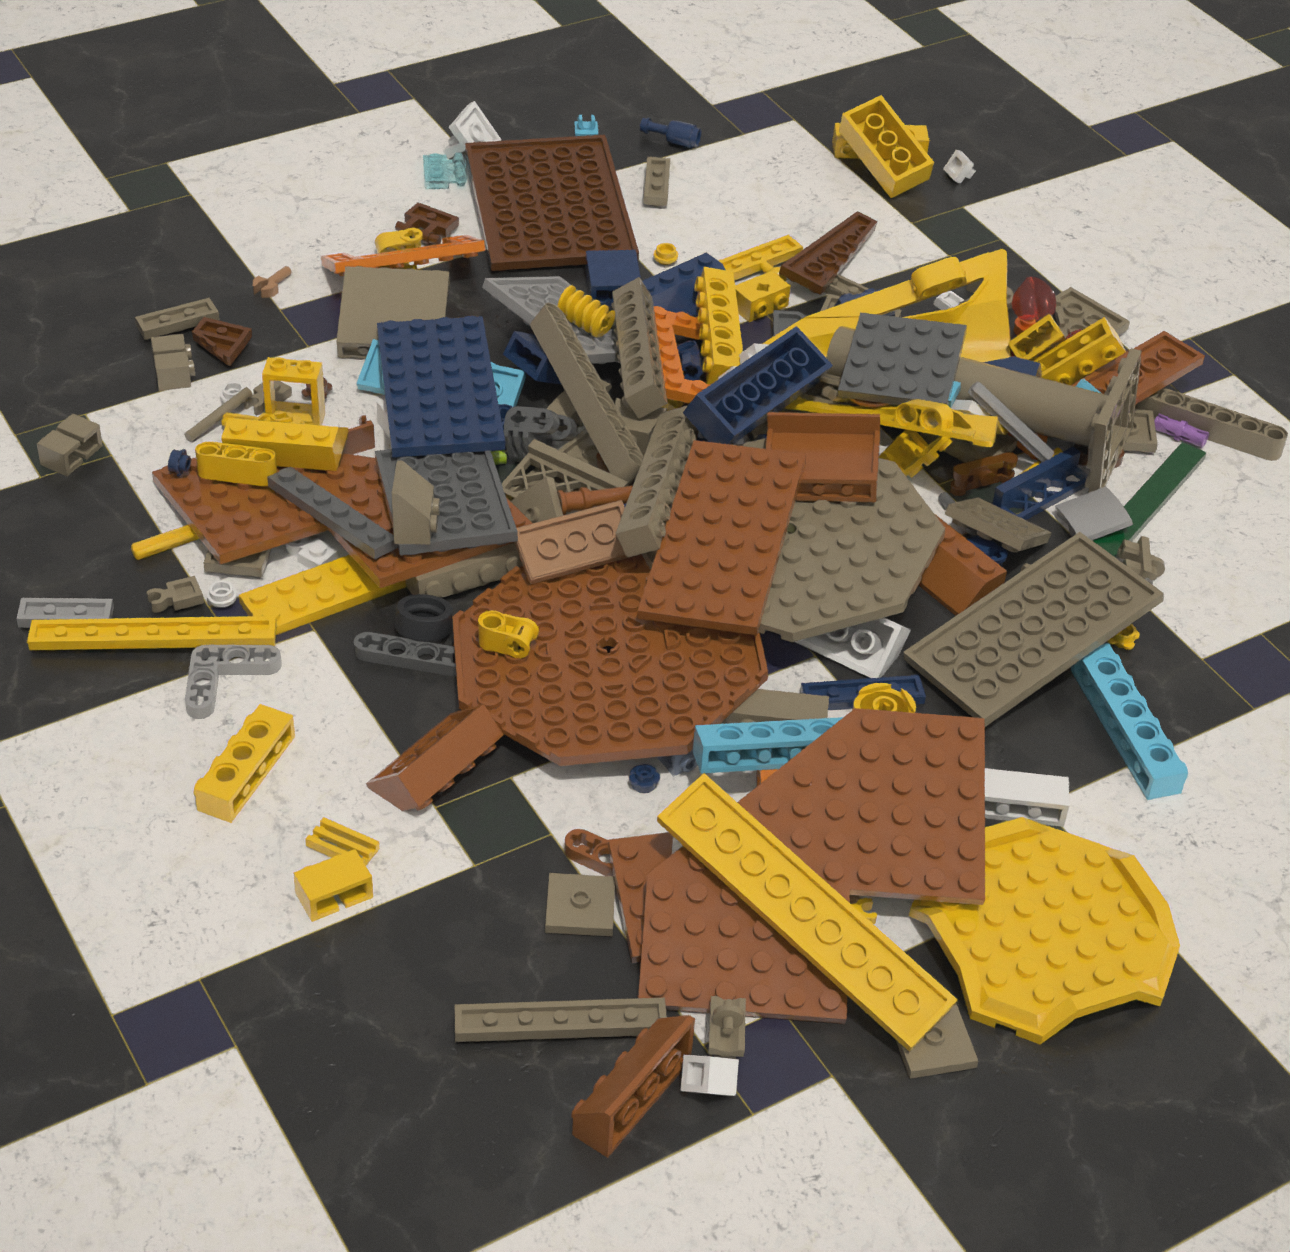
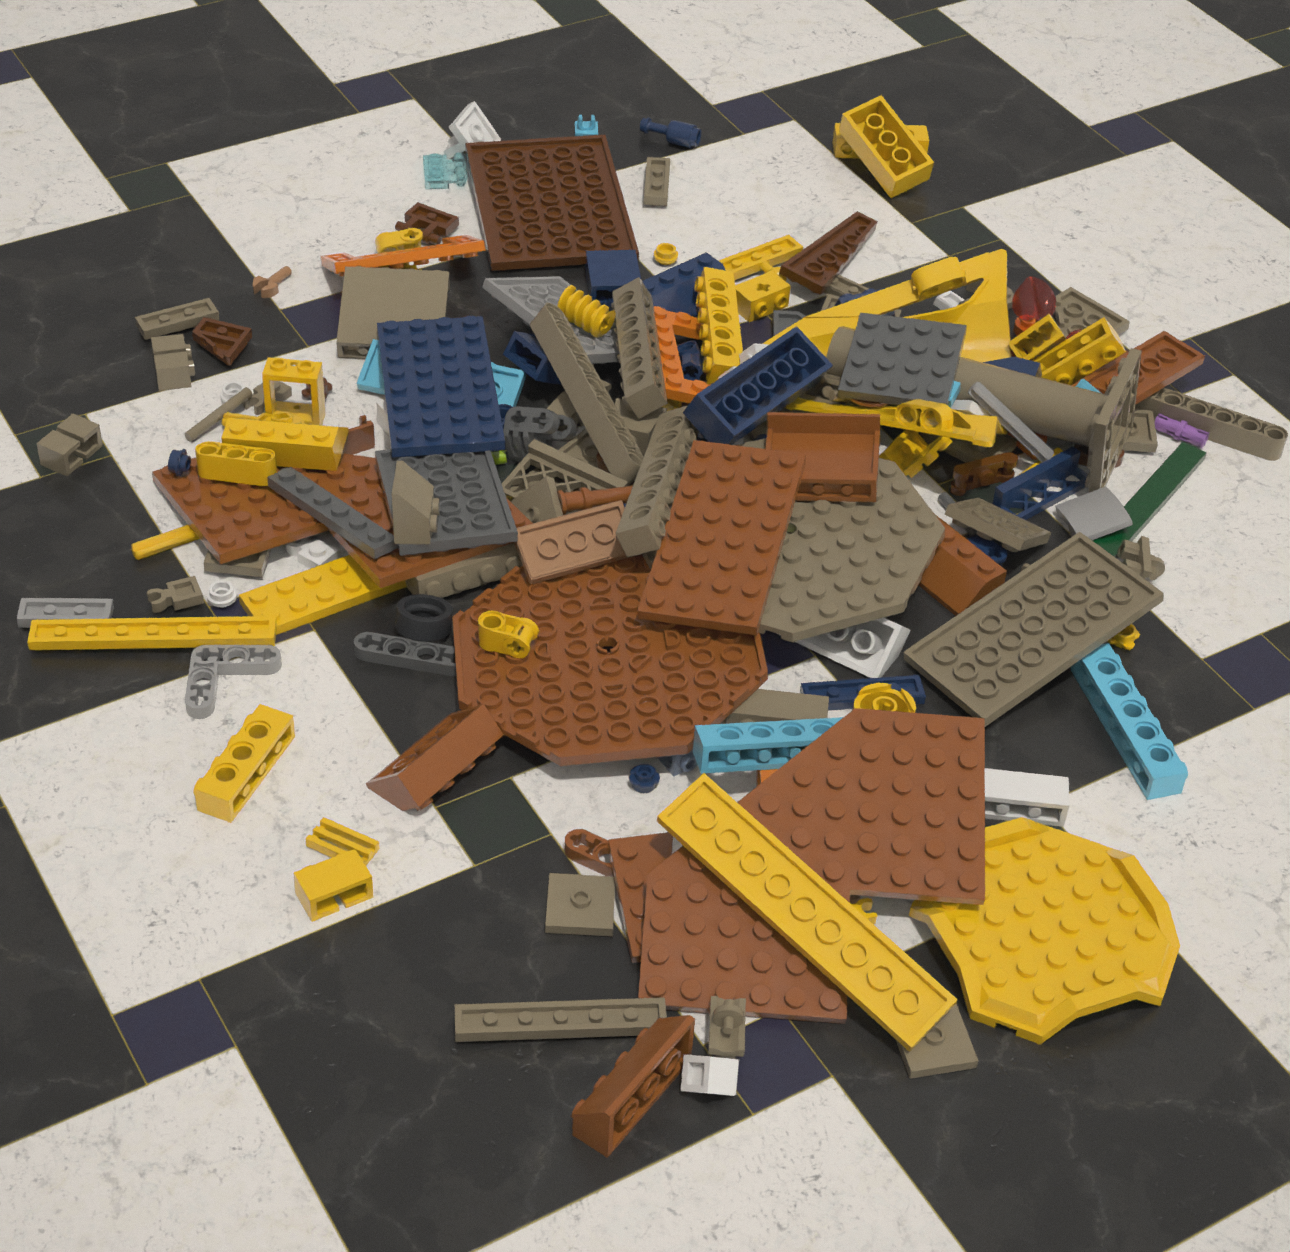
(959, 167): white tile -> none

